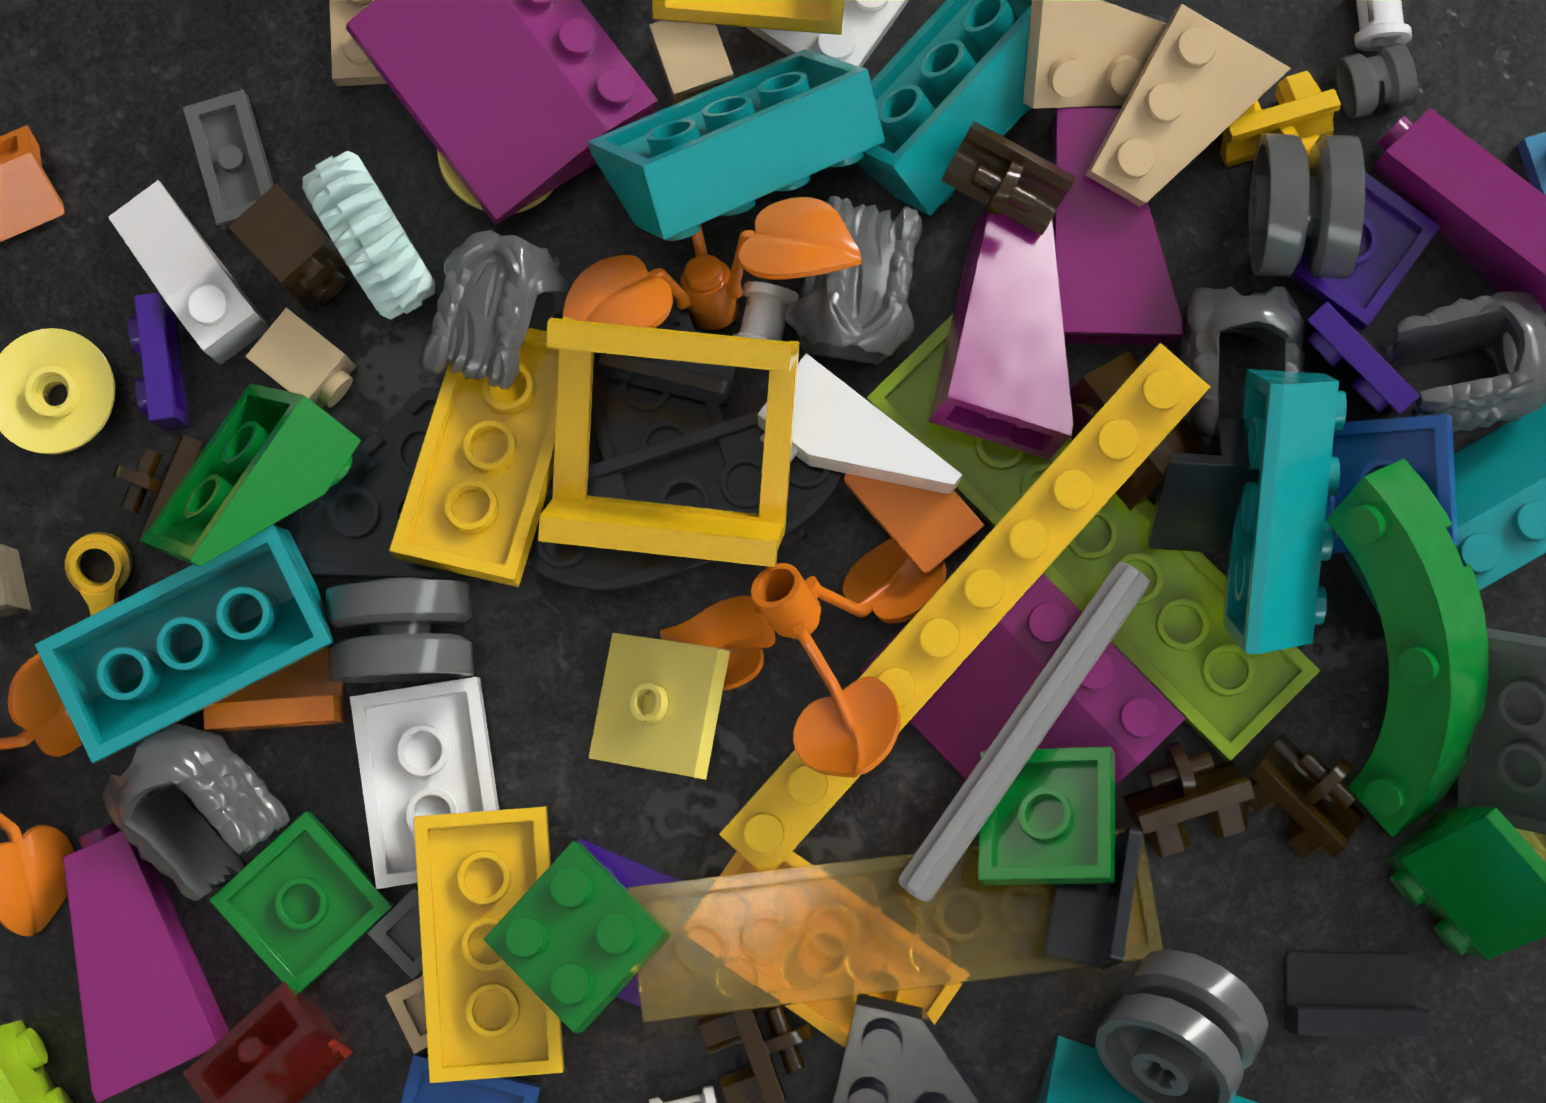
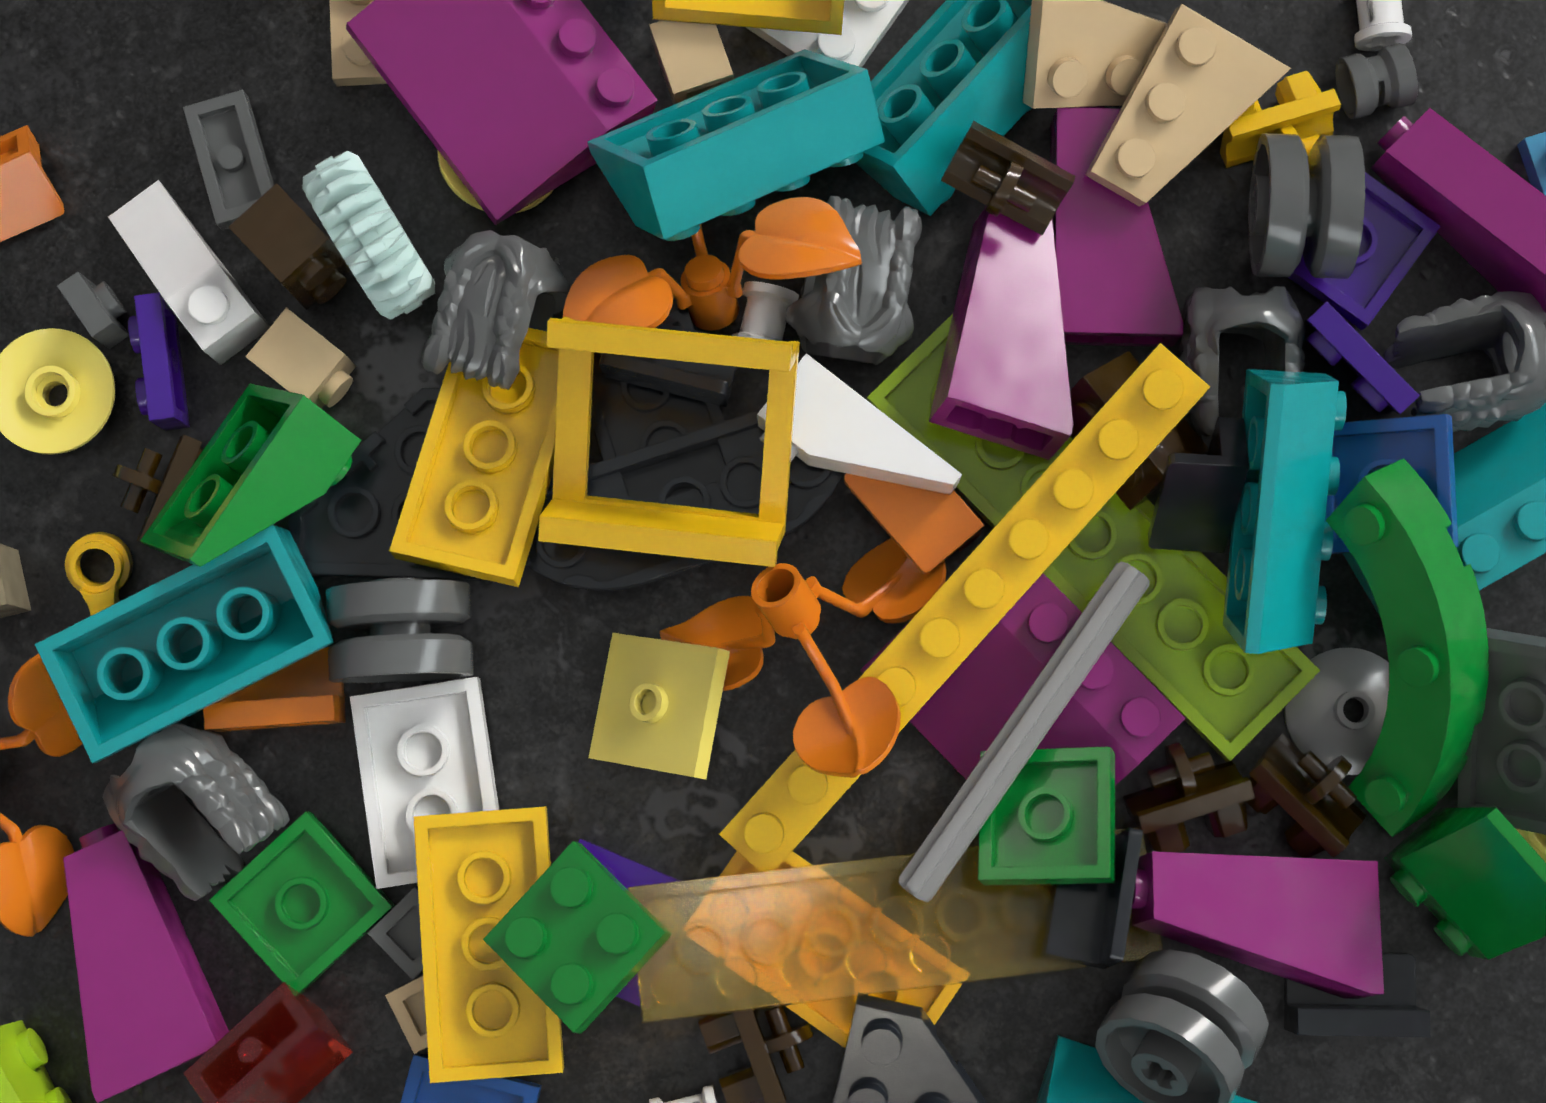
(96, 308): none -> dark grey plate
(1272, 913): none -> magenta slope
(1317, 716): none -> light grey dish

